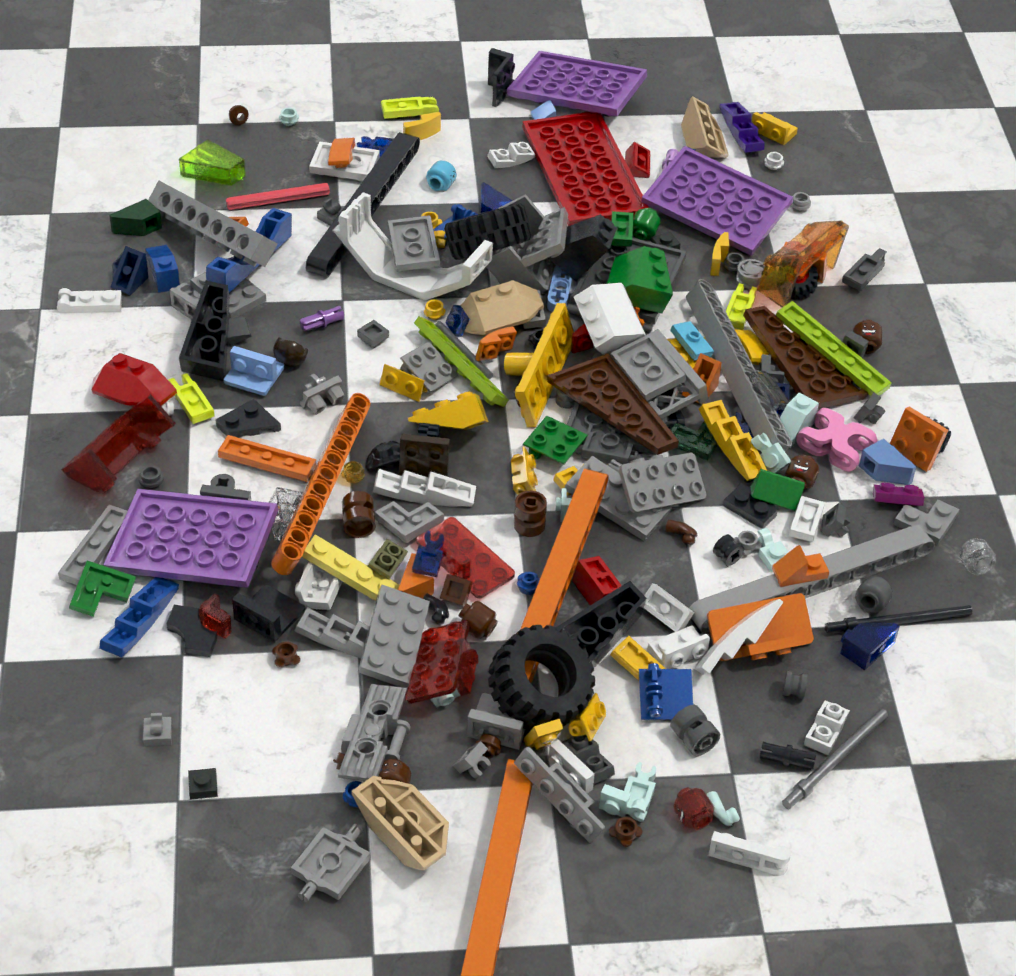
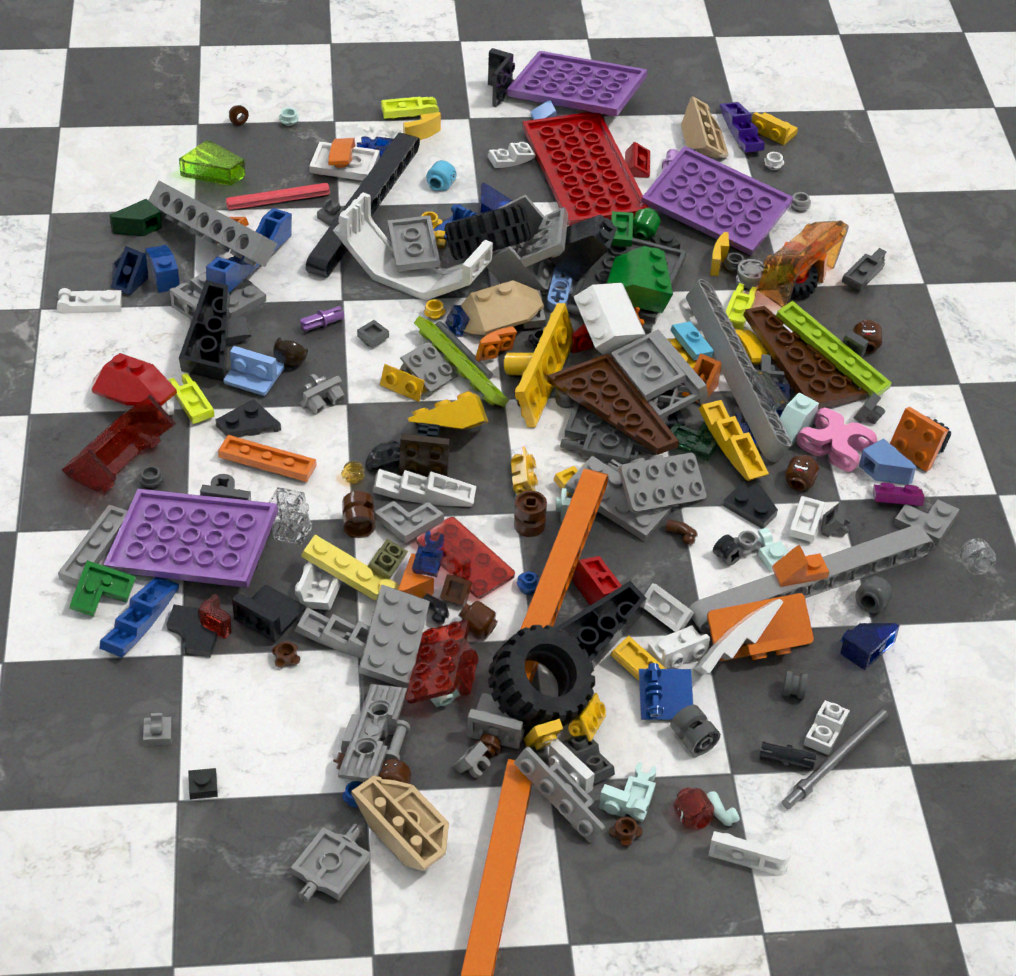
(320, 485): orange beam -> none
(554, 440): green hinge -> none
(772, 455): light aqua plate -> none
(777, 489): green slope -> none
(852, 622): black bar -> none

